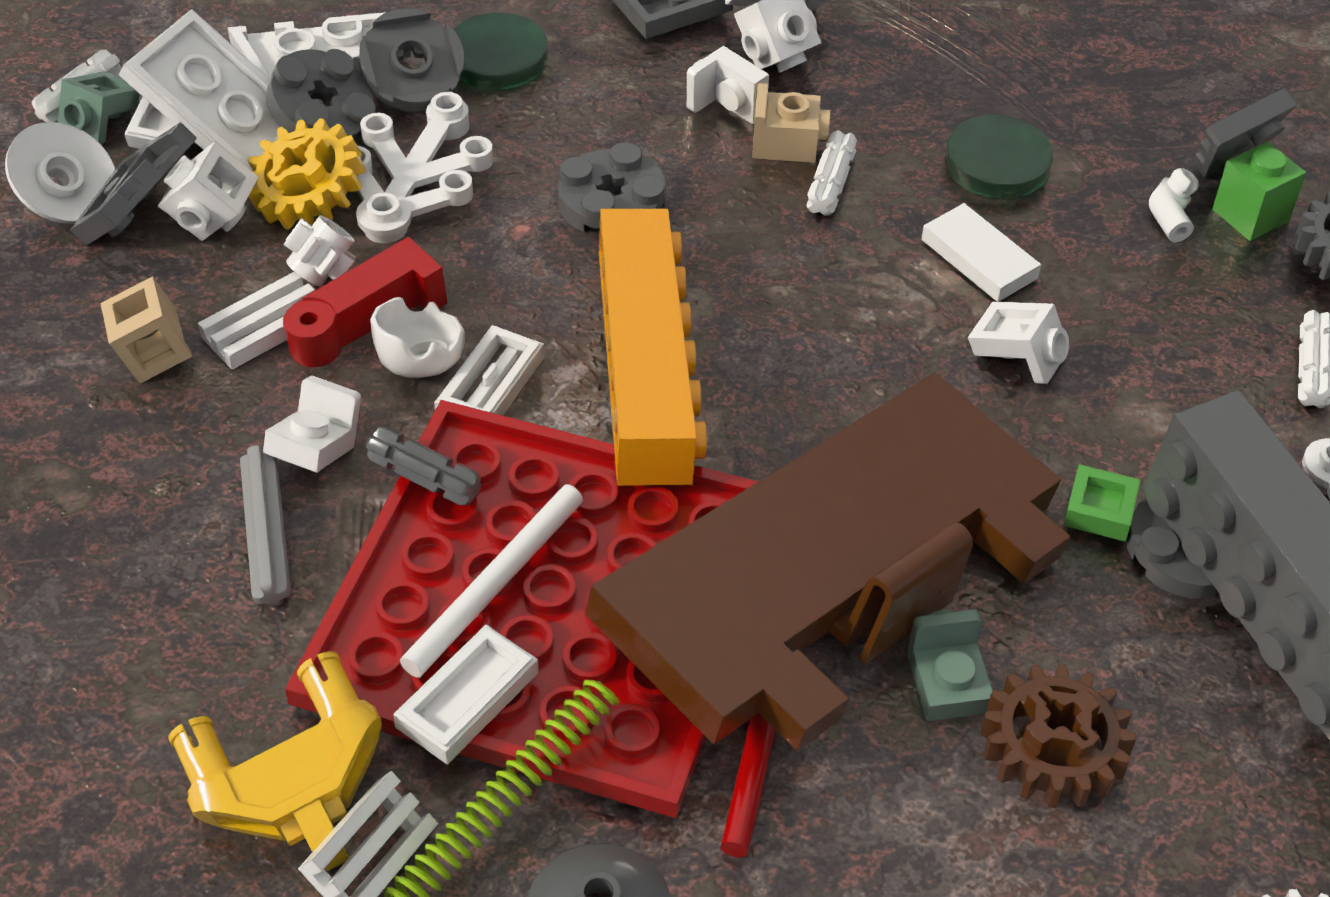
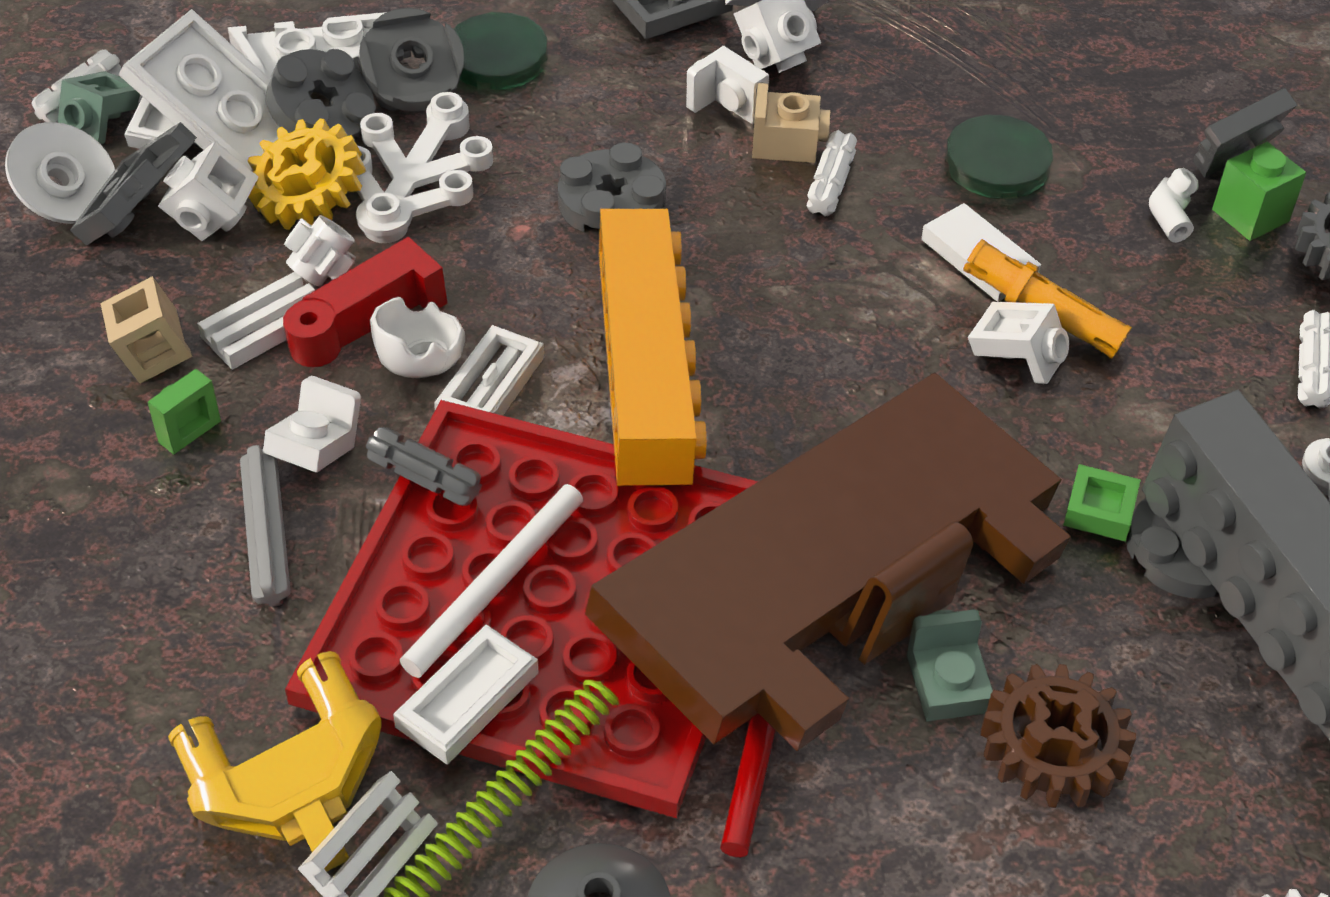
(184, 411): none -> bright green plate
(1025, 285): none -> light orange pin

